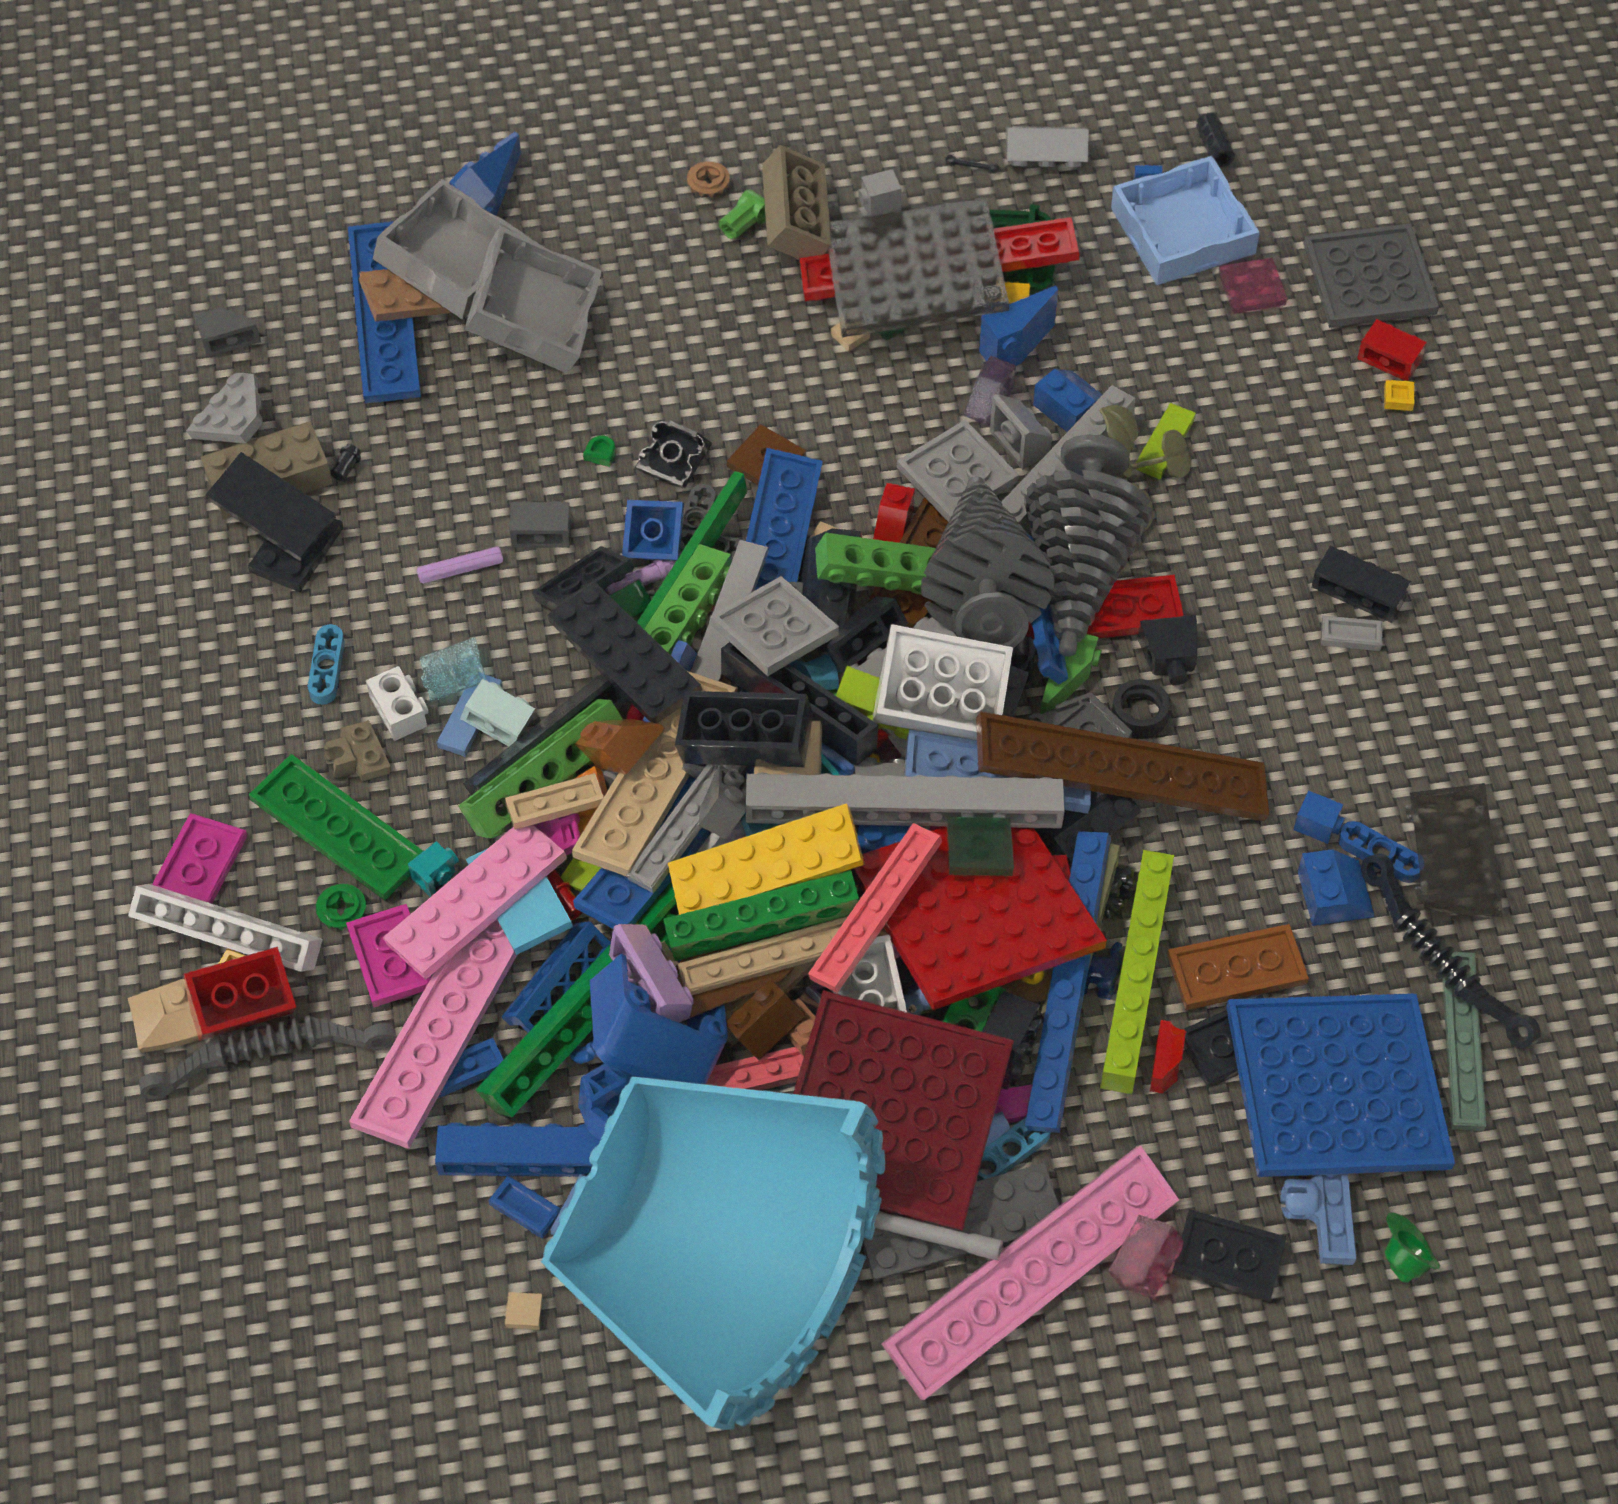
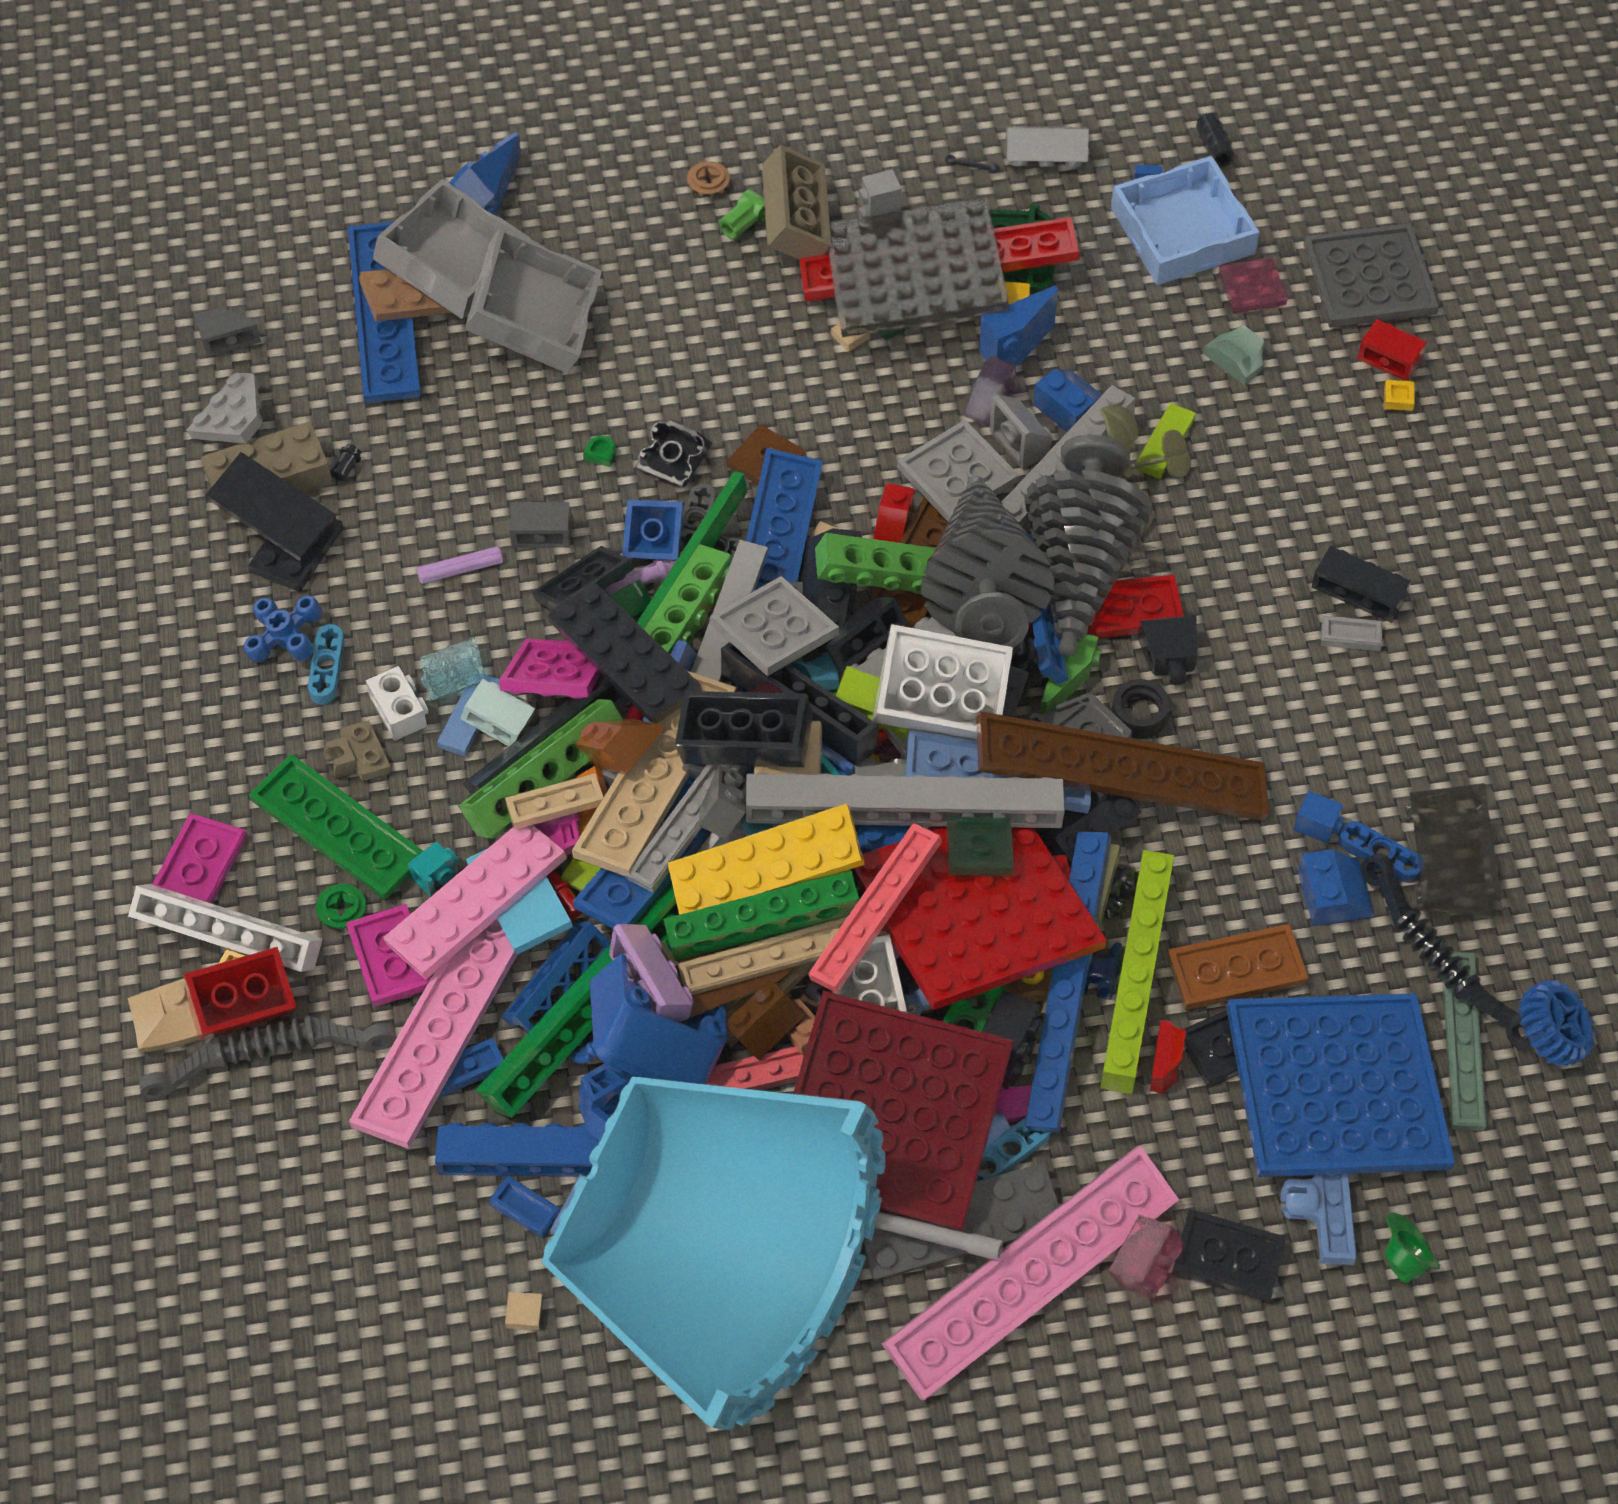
(282, 629): none -> blue gear
(550, 670): none -> dark pink plate
(1237, 353): none -> sand green slope
(1557, 1023): none -> blue gear

